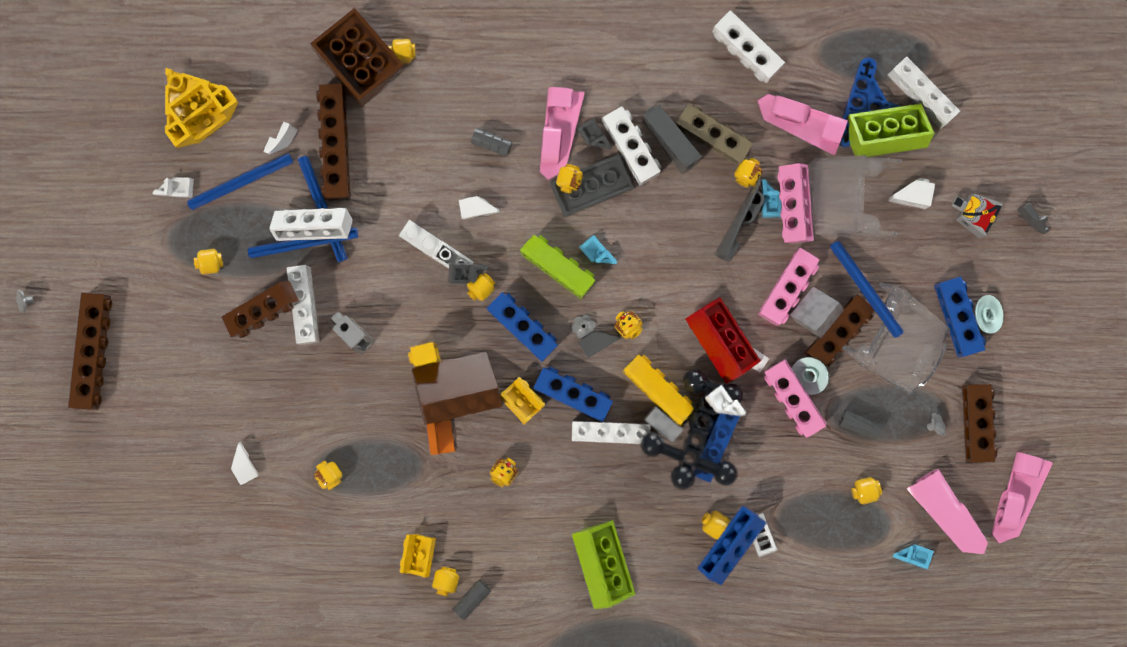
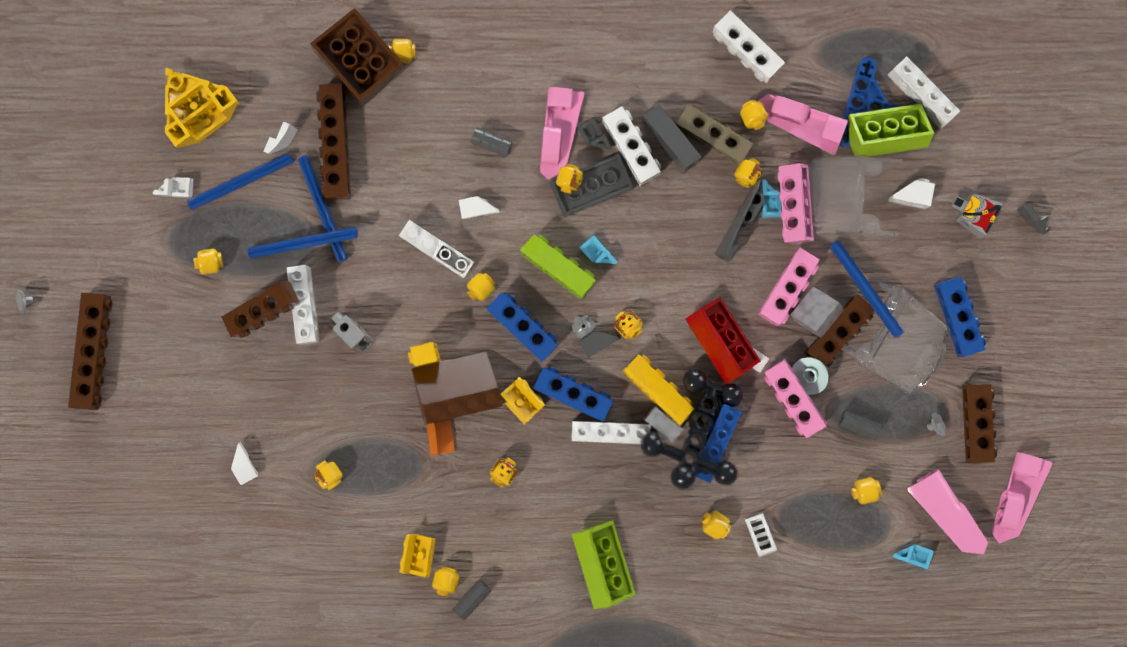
(311, 224): white brick -> none
(464, 273): dark grey slope -> none
(723, 403): white slope -> none
(732, 545): blue brick -> none
(753, 114): none -> yellow head
(989, 314): light aqua dish -> none

